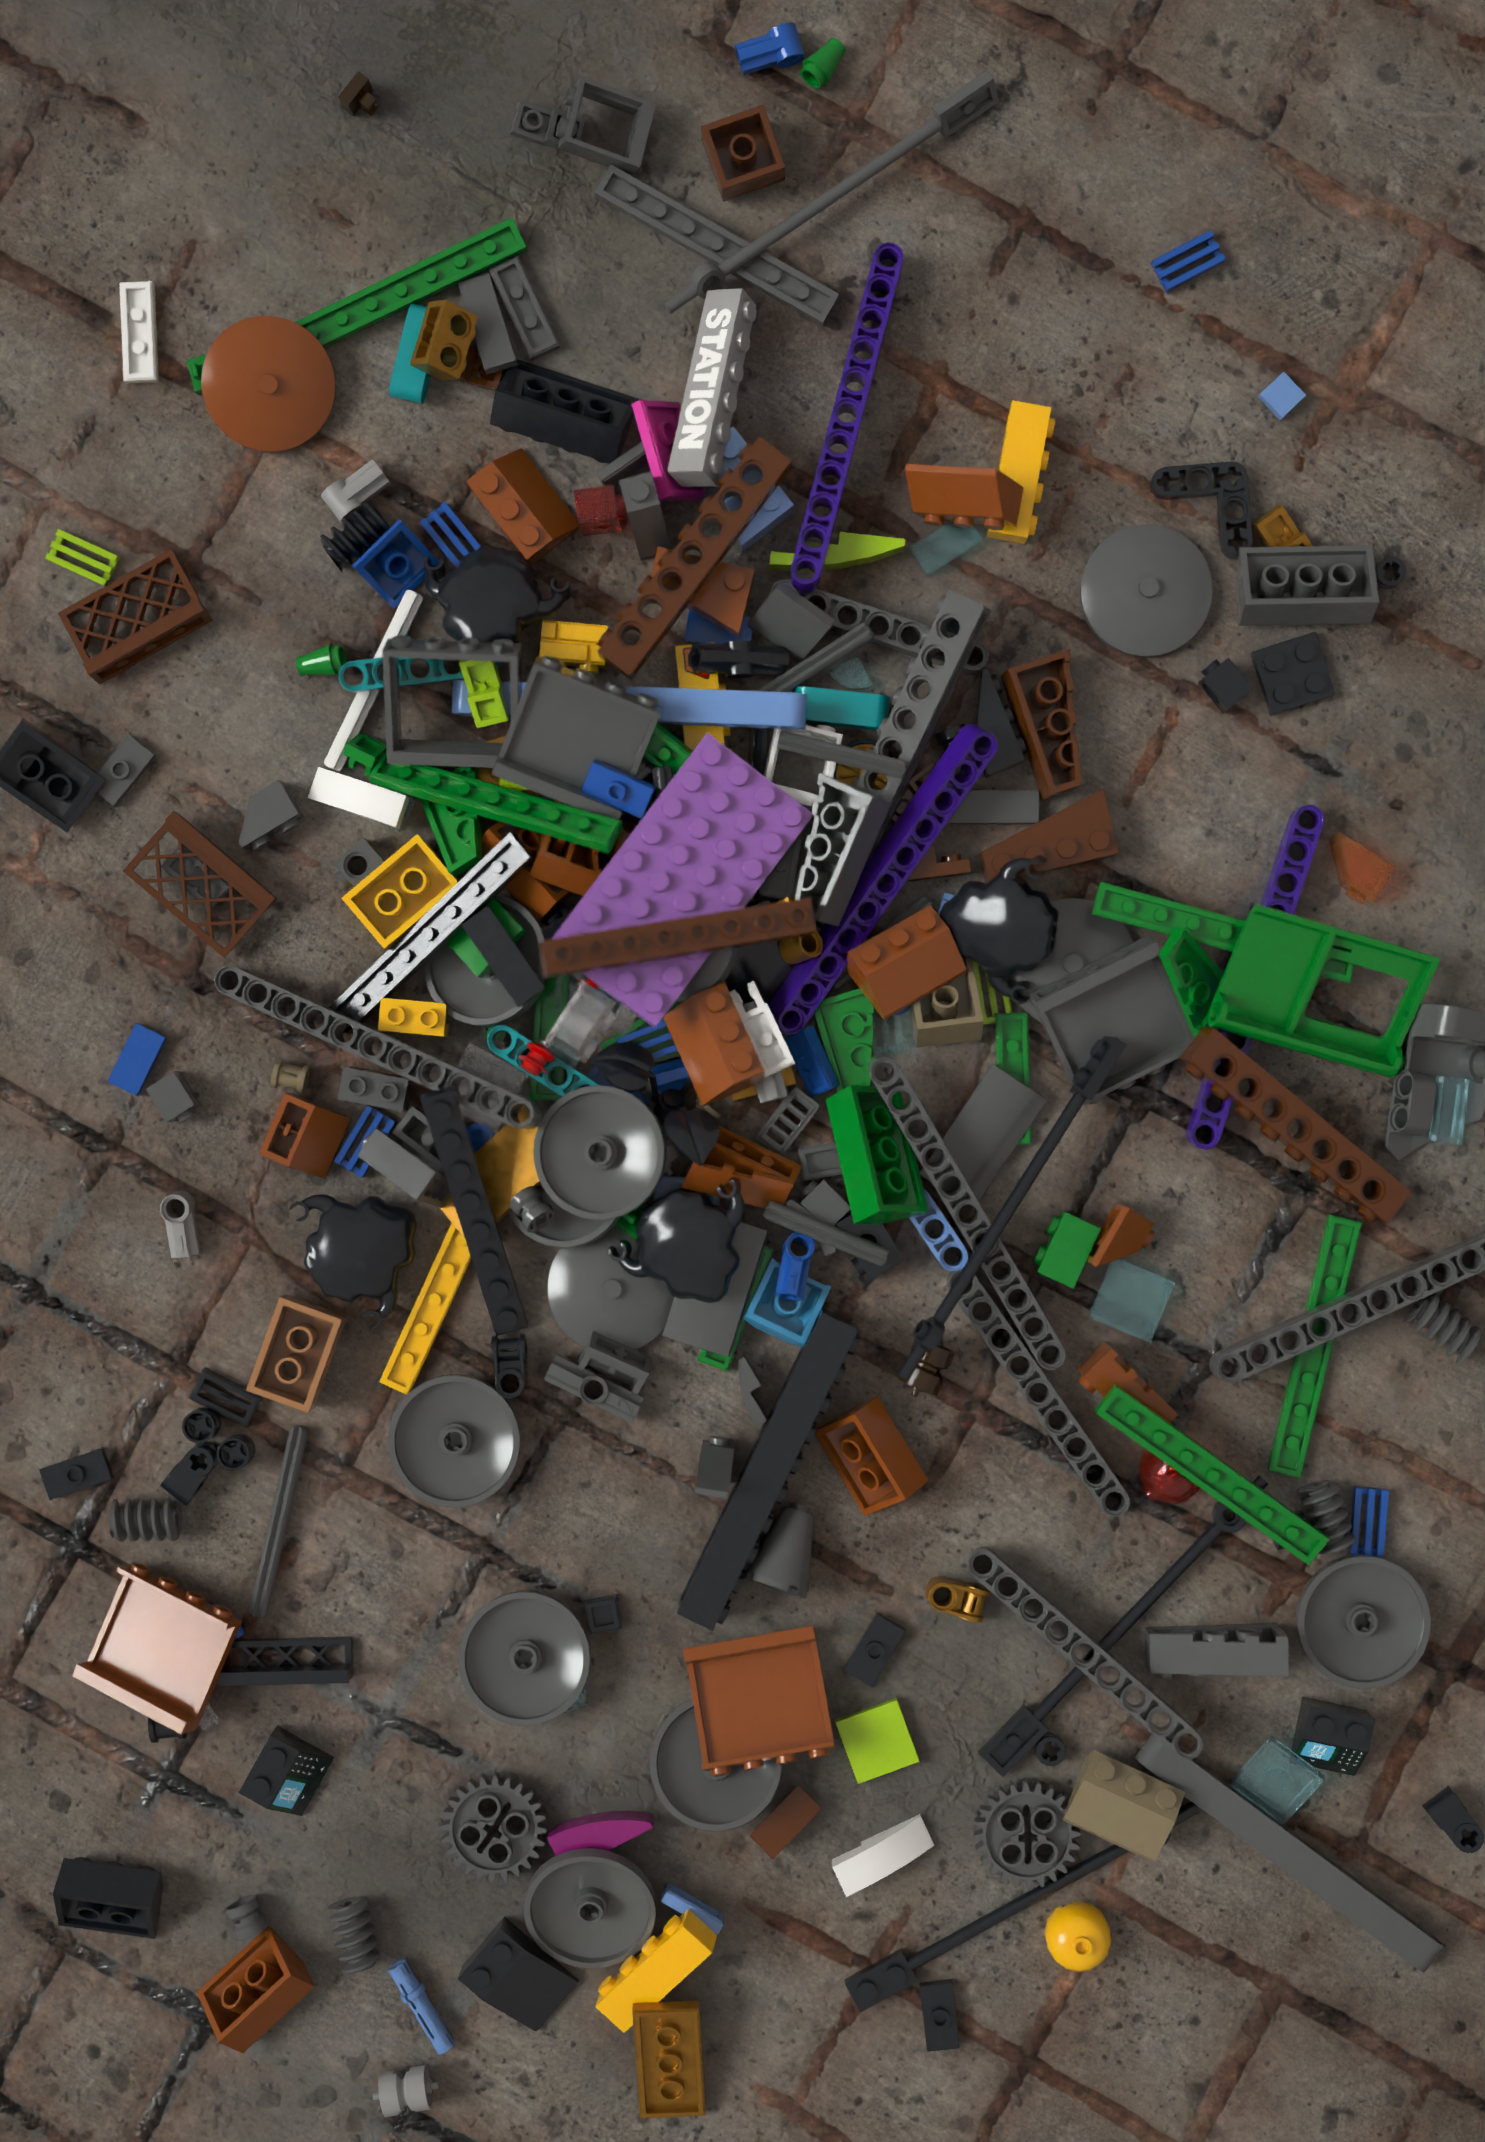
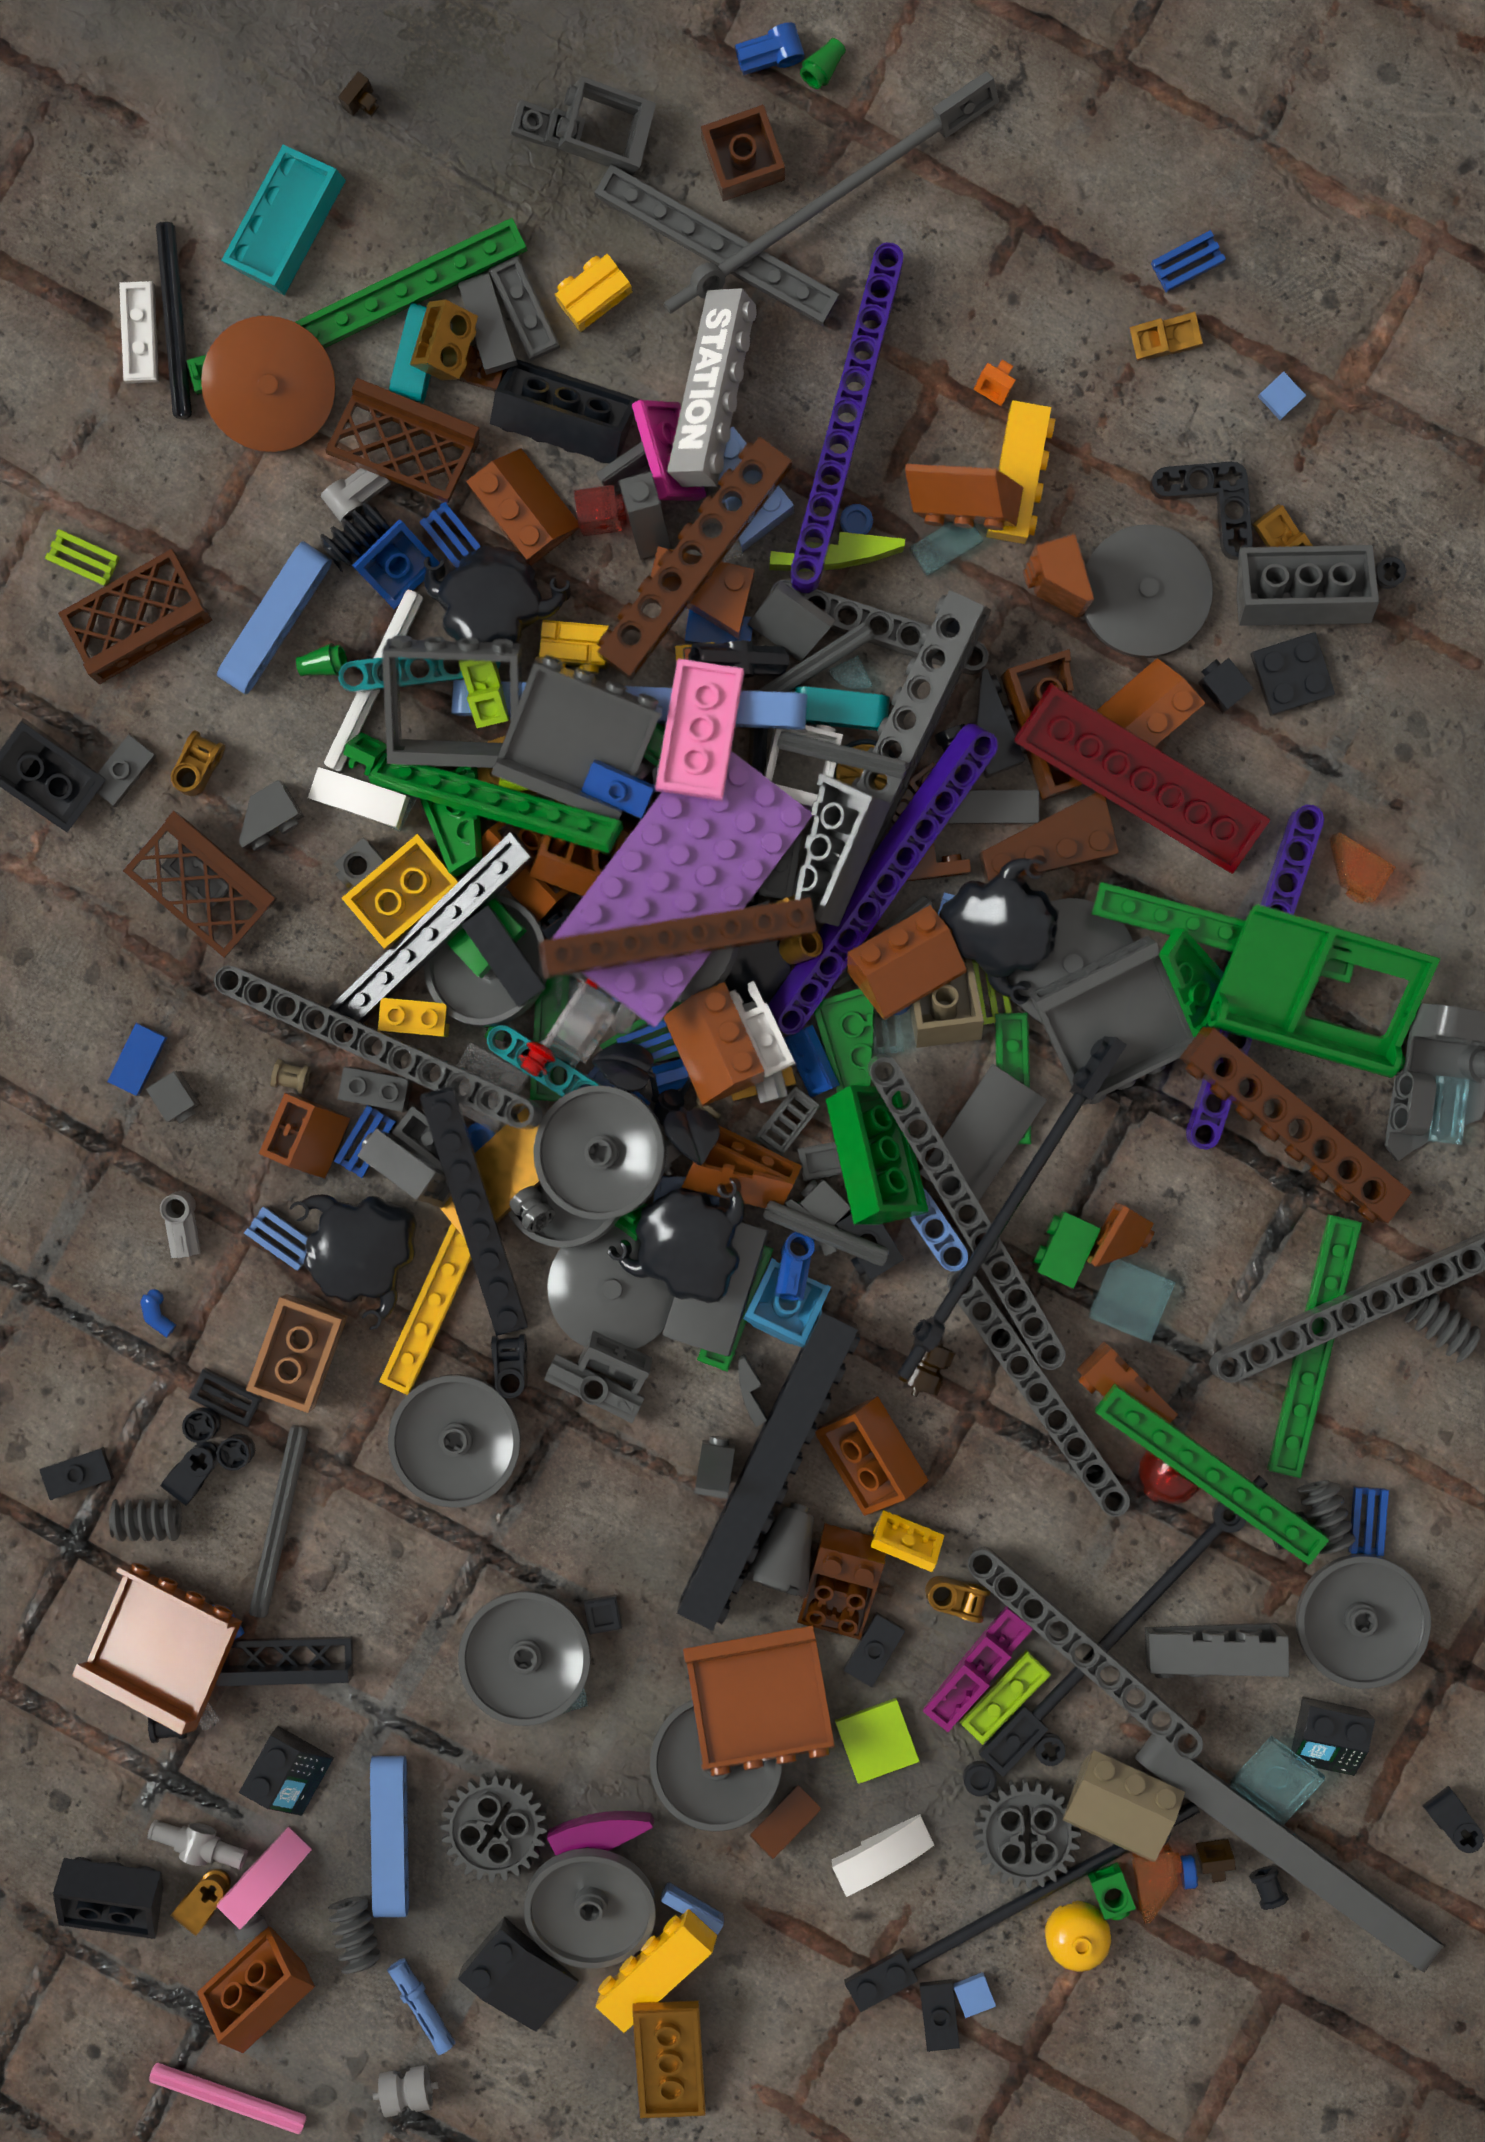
(152, 1313): none -> blue arm
(173, 320): none -> black axle
(197, 1844): none -> light grey pin
(198, 762): none -> pearl gold piece
(201, 1902): none -> pearl gold piece
(227, 2098): none -> bright pink axle
(258, 1223): none -> medium blue tile
(263, 1878): none -> bright pink slope
(274, 617): none -> medium blue beam
(284, 219): none -> teal slope
(389, 1836): none -> medium blue beam
(420, 420): none -> reddish brown fence
(592, 291): none -> yellow brick
(700, 729): none -> bright pink tile
(842, 1582): none -> reddish brown slope
(856, 519): none -> blue tile
(907, 1540): none -> yellow bracket
(974, 1995): none -> medium blue tile
(977, 1669): none -> magenta slope
(979, 1778): none -> black tile
(995, 382): none -> orange tile
(1004, 1697): none -> lime tile
(1060, 576): none -> dark orange slope
(1106, 1879): none -> green brick
(1141, 778): none -> dark red plate
(1153, 703): none -> dark orange slope
(1155, 1880): none -> clear orange slope
(1166, 337): none -> pearl gold slope
(1189, 1872): none -> blue tile
(1215, 1858): none -> dark brown tile
(1269, 1887): none -> black bush

